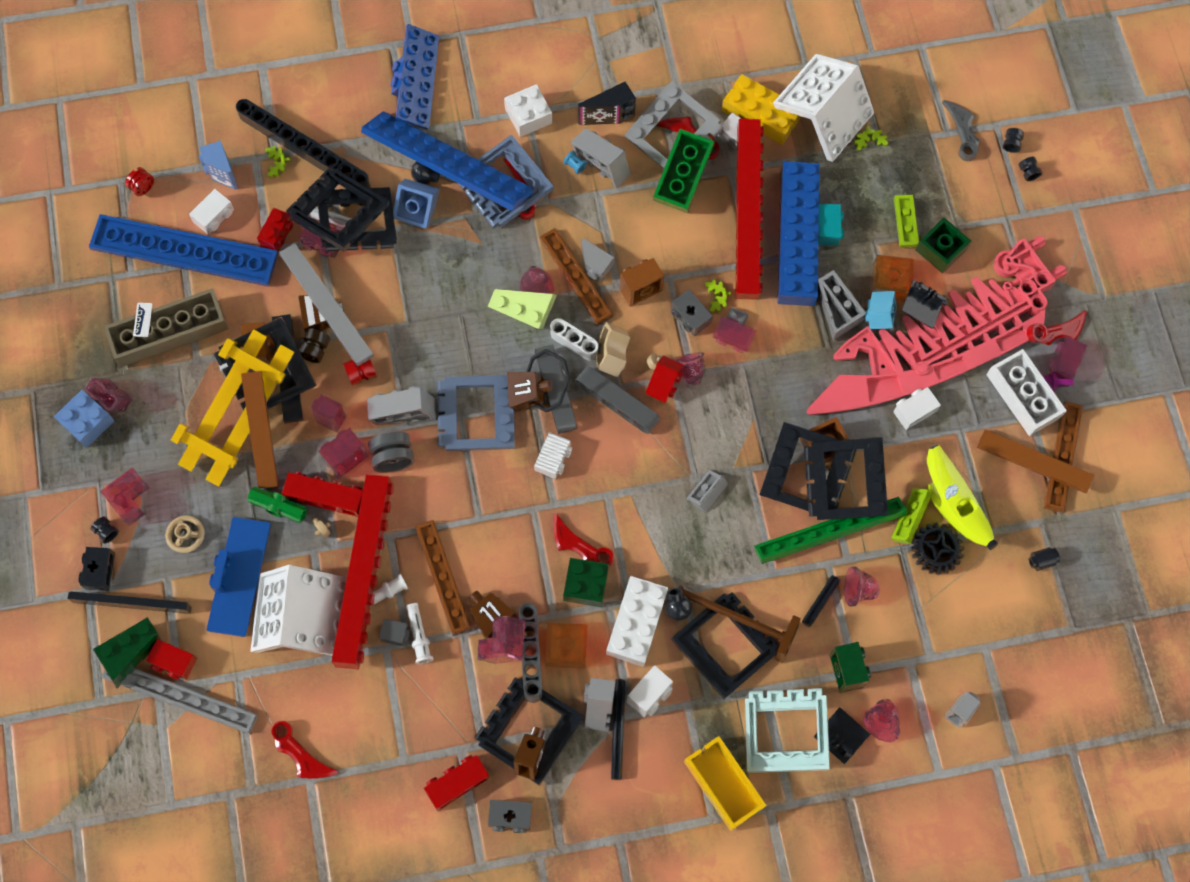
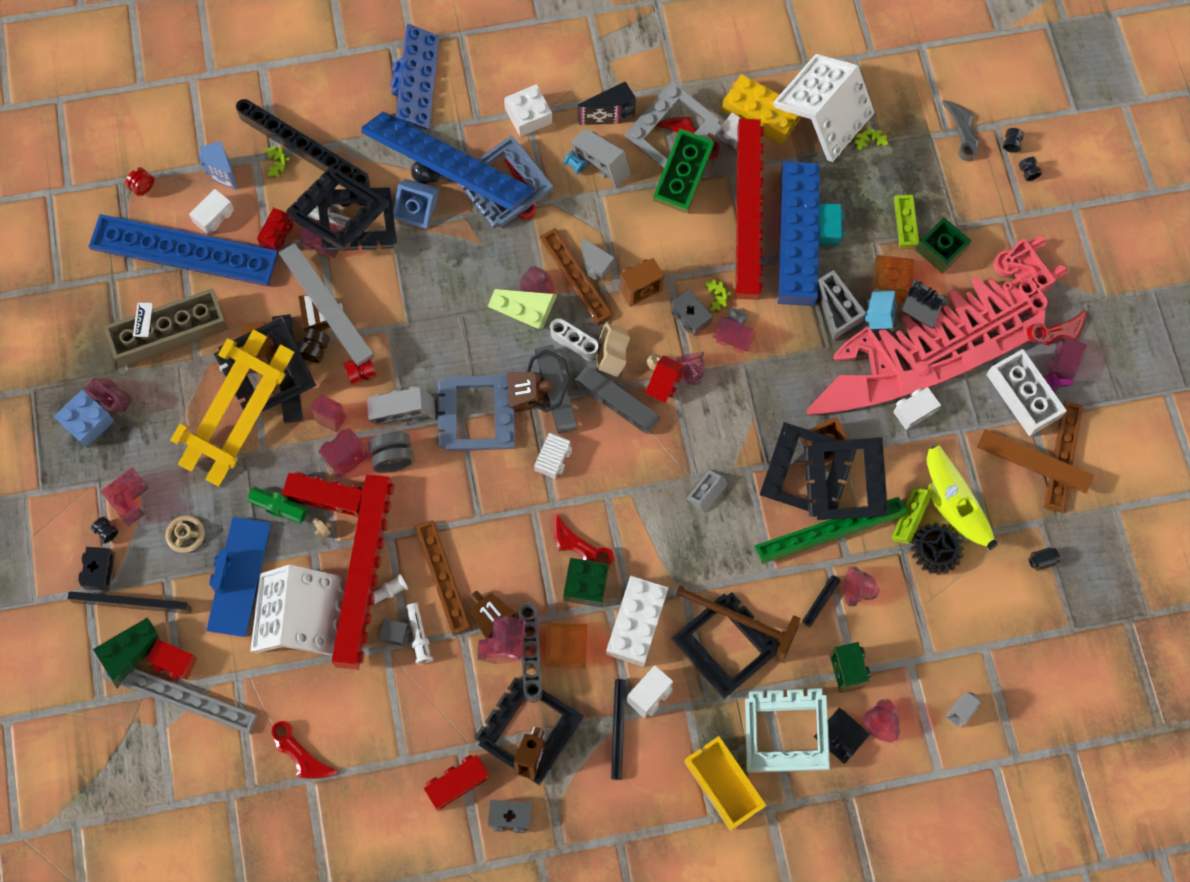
(260, 429): dark orange tile -> none
(599, 702): light grey wedge -> none
(678, 606): black piece -> none

